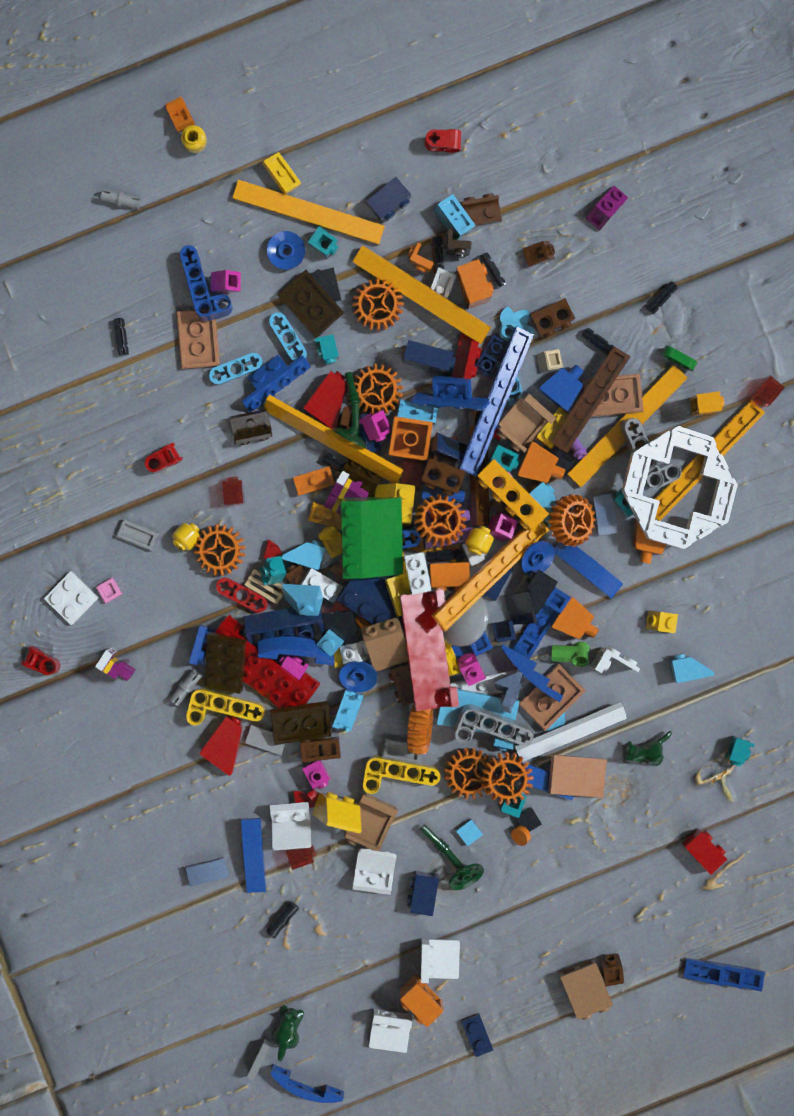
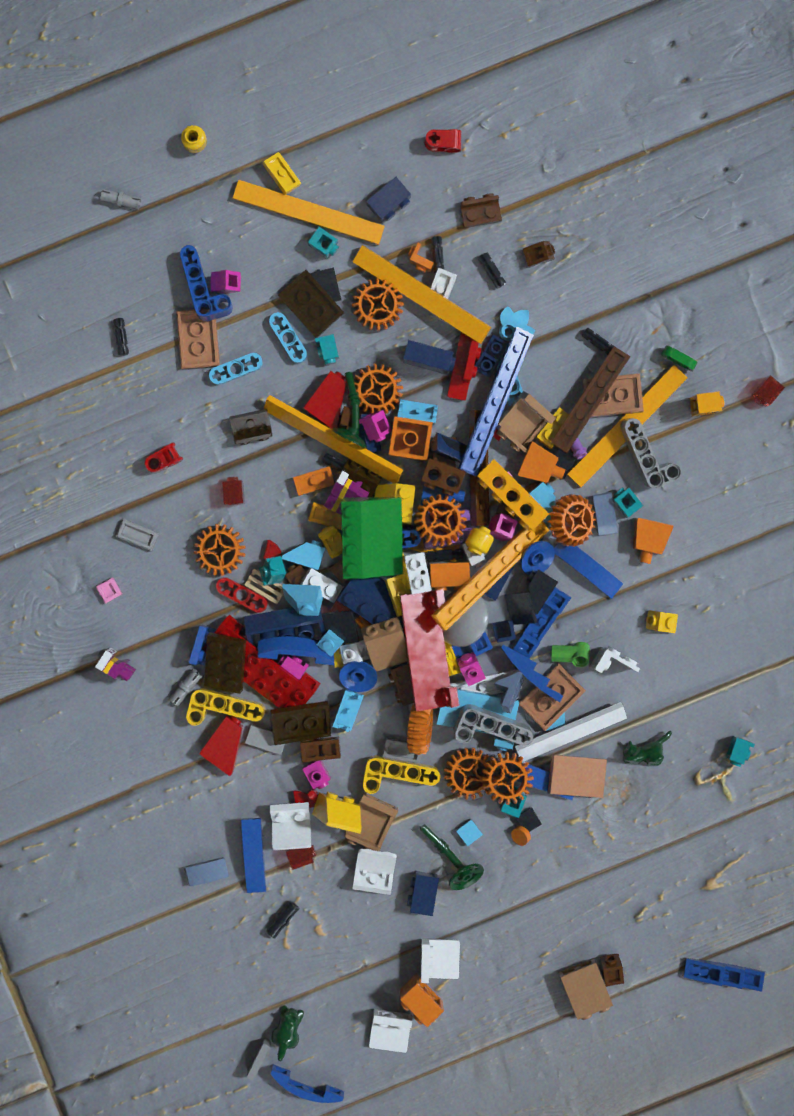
(37, 661): red piece -> none
(71, 598): white plate -> none
(179, 114): orange bracket -> none
(185, 536): yellow head -> none
(273, 378): blue bracket -> none
(282, 241): blue dish -> none
(411, 473): clear red brick -> none
(451, 392): blue bracket -> none
(454, 216): medium azure hinge -> none
(458, 248): dark brown bracket -> none
(474, 283): orange brick -> none
(477, 1035): dark blue plate -> none
(503, 452): teal brick -> none
(549, 360): tan slope -> none
(550, 314): reddish brown brick -> none
(563, 387): blue torso -> none
(575, 620): orange torso -> none
(606, 208): magenta bracket -> none
(646, 508): white plate -> none
(662, 297): black axle -> none
(686, 669): medium azure slope -> none
(691, 473): light orange tile -> none
(704, 851): red brick -> none

